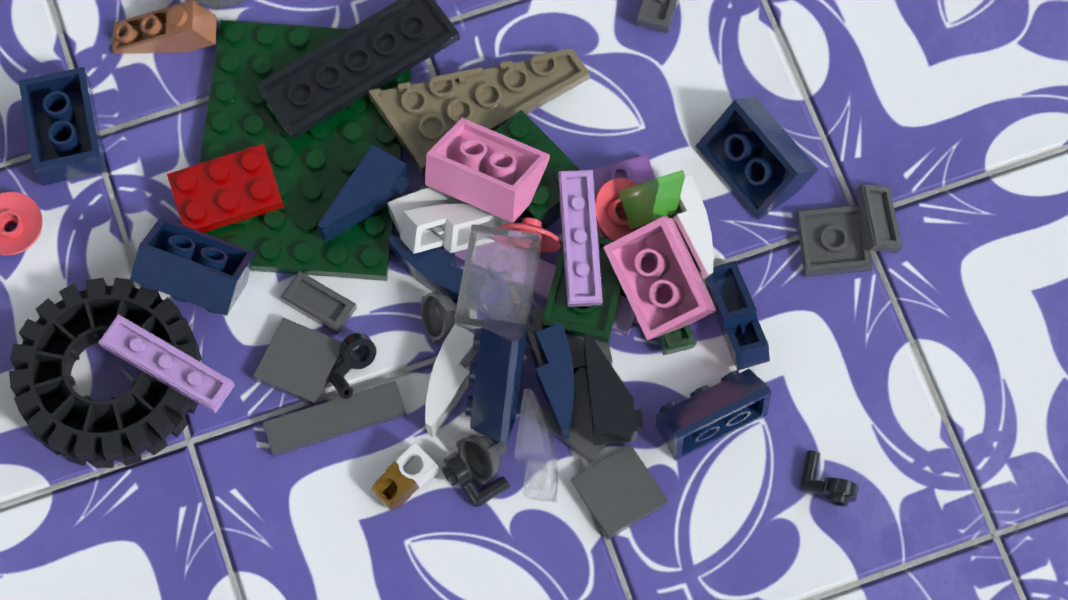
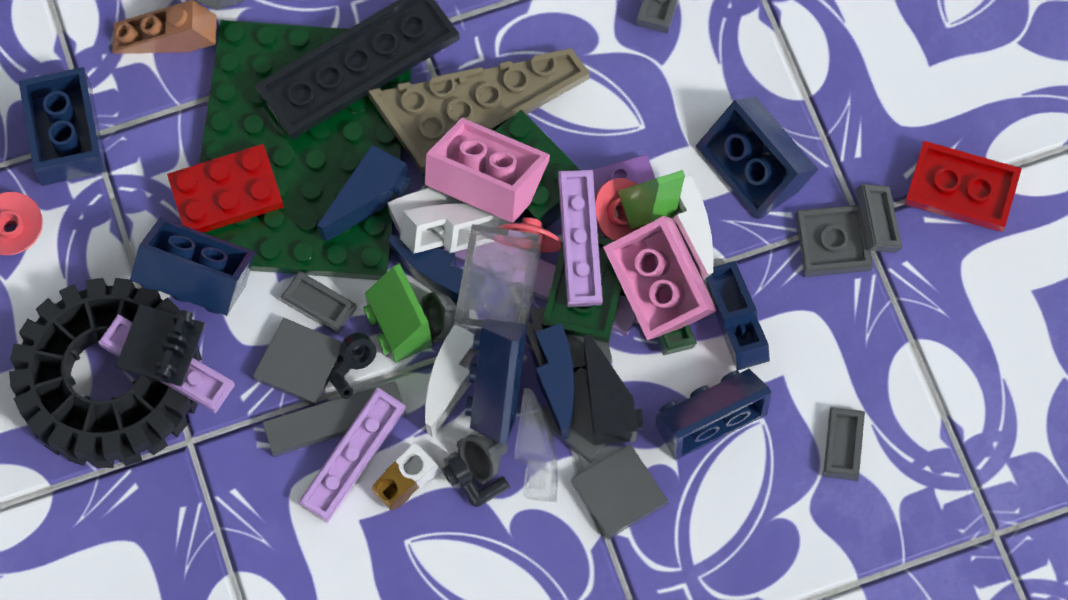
(161, 344): none -> black hinge
(352, 455): none -> lavender tile
(397, 315): none -> bright green slope
(837, 490): black plate -> none
(844, 444): none -> dark grey tile
(963, 186): none -> red plate

